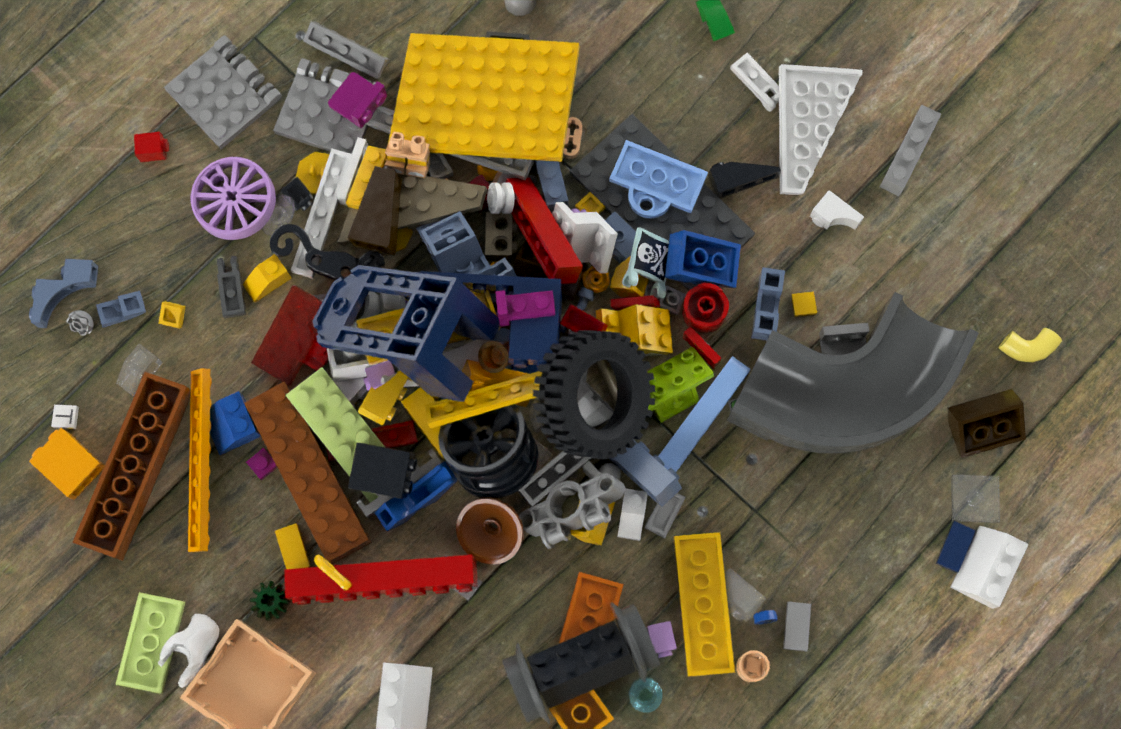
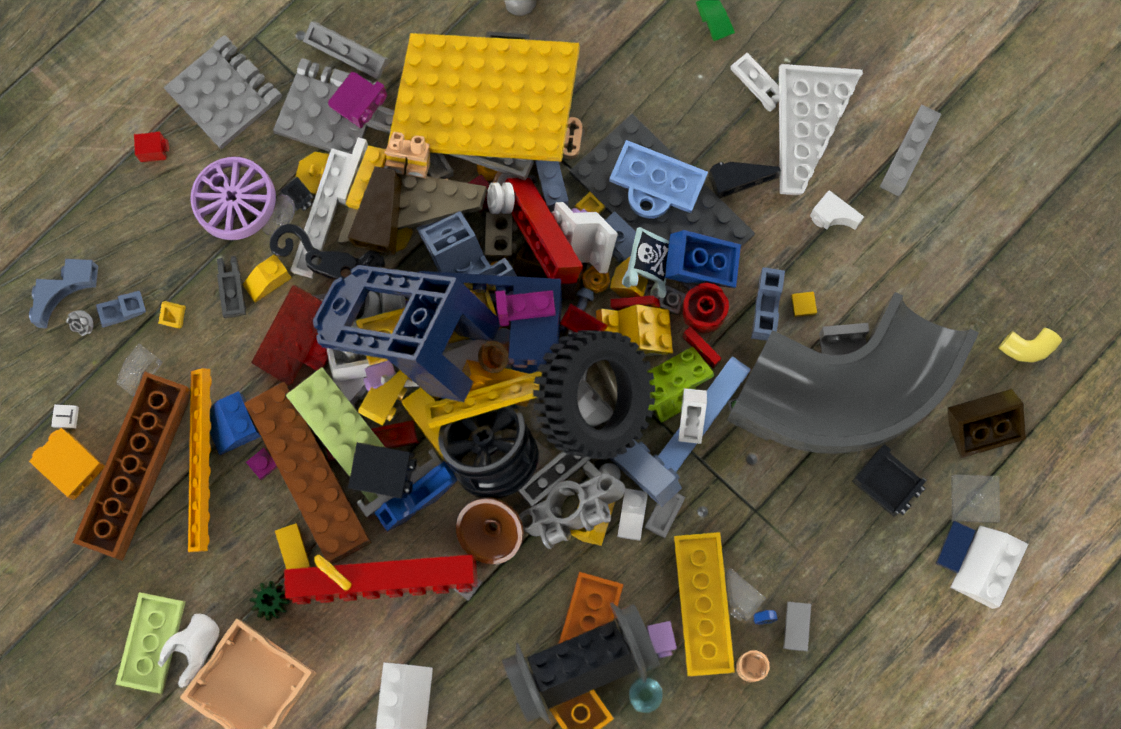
(692, 415): none -> white arch
(889, 482): none -> black panel

